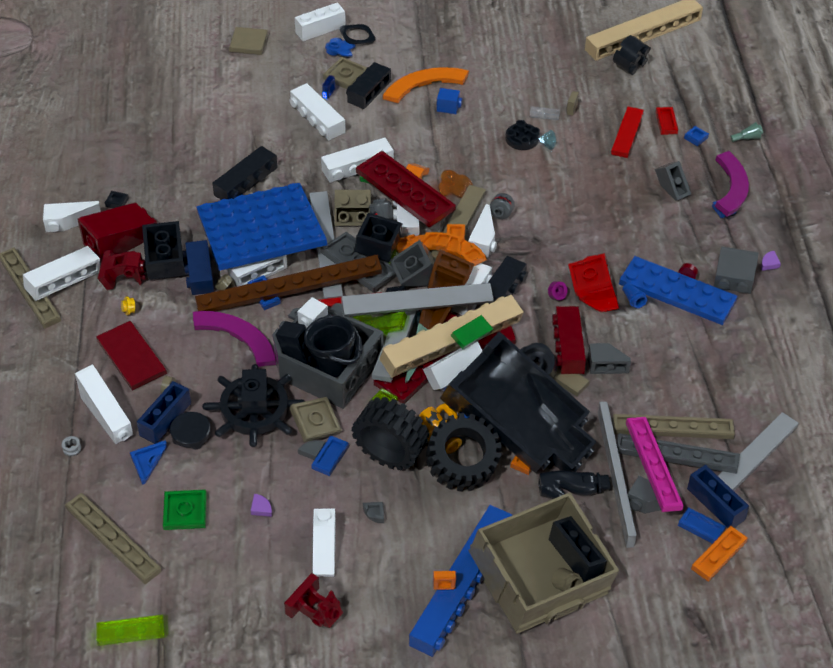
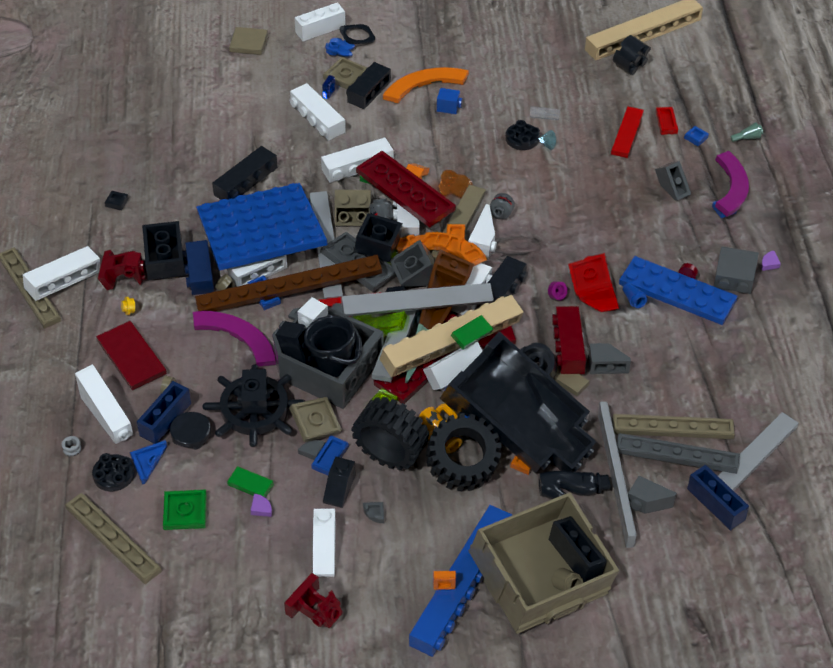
(65, 215): white slope -> none
(113, 472): none -> black tile
(114, 229): dark red slope -> none
(130, 630): clear neon green tile -> none
(250, 482): none -> green tile
(339, 482): none -> black slope
(572, 103): dark tan tile -> none
(654, 464): dark pink tile -> none
(701, 525): blue tile -> none
(719, 553): orange plate -> none

